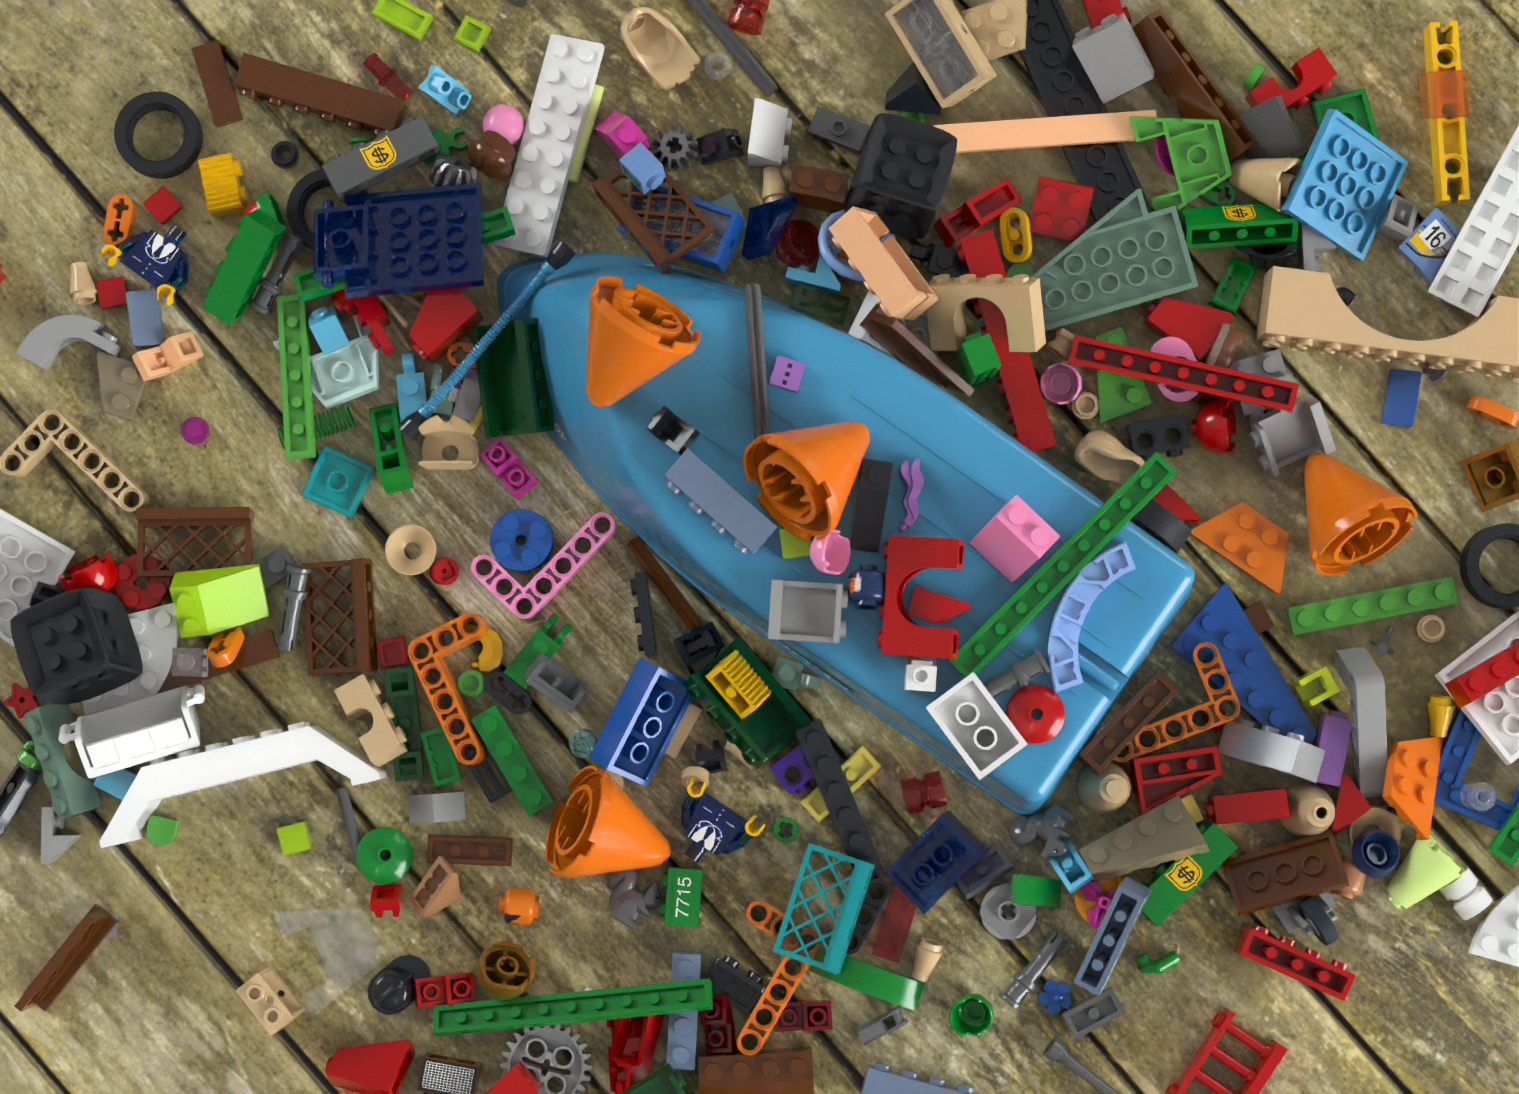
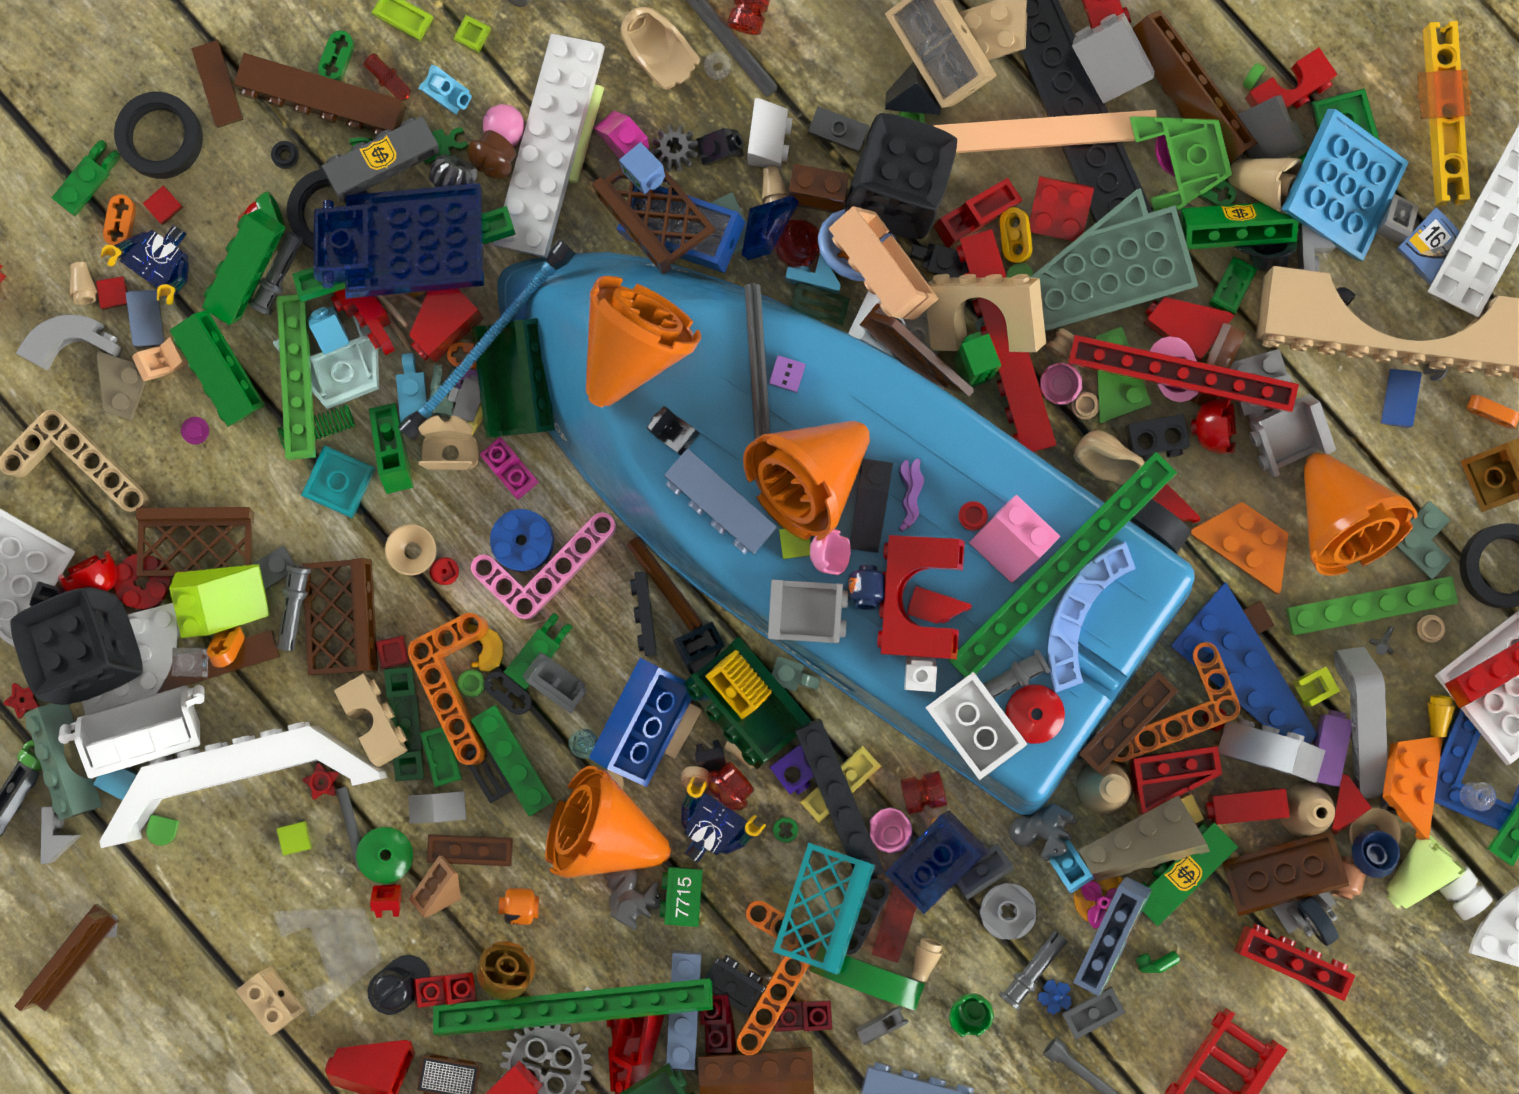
(85, 179): none -> green hinge
(216, 368): none -> green brick
(223, 185): yellow brick -> none
(313, 781): none -> red plate
(330, 54): none -> green beam
(730, 787): none -> clear red piece
(890, 830): none -> bright pink hair
(973, 515): none -> red plate
(1036, 891): green slope -> none
(1419, 545): none -> sand green plate

